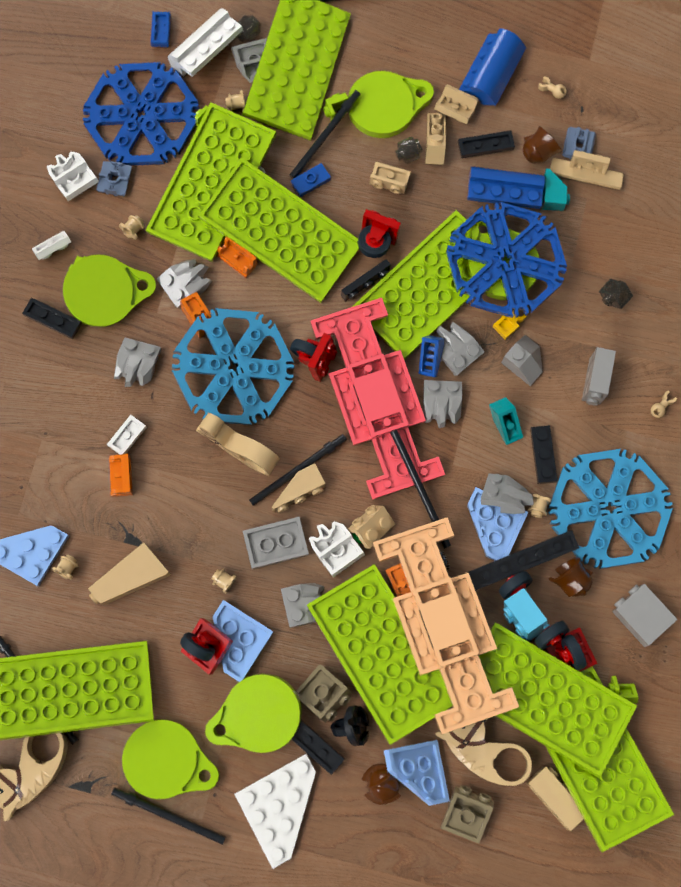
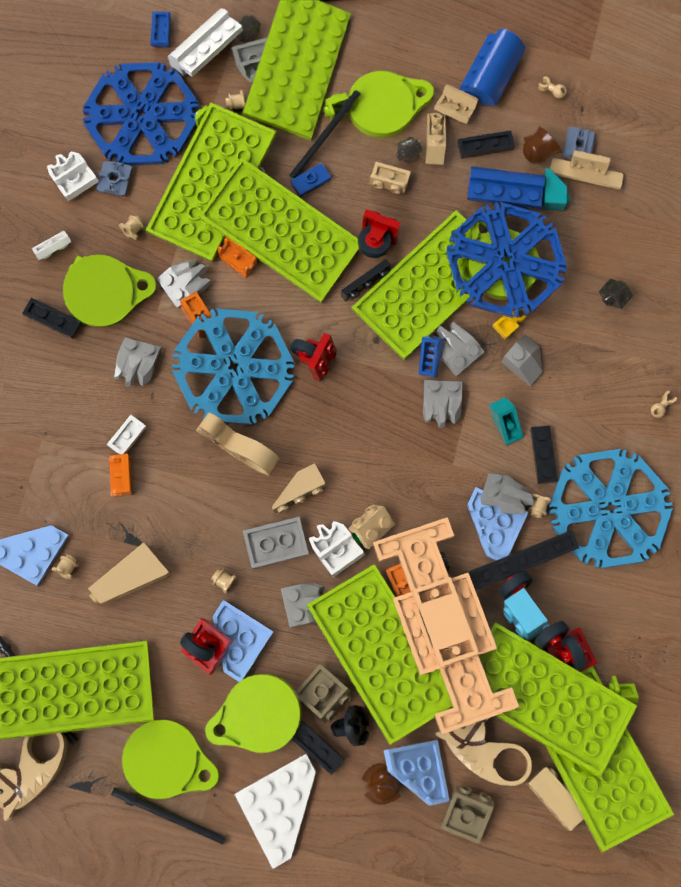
(328, 448): black bar -> none
(383, 392): coral piece -> none
(416, 480): black bar -> none
(573, 578): reddish brown helmet -> none
(598, 376): light grey brick -> none
(643, 614): light grey brick -> none

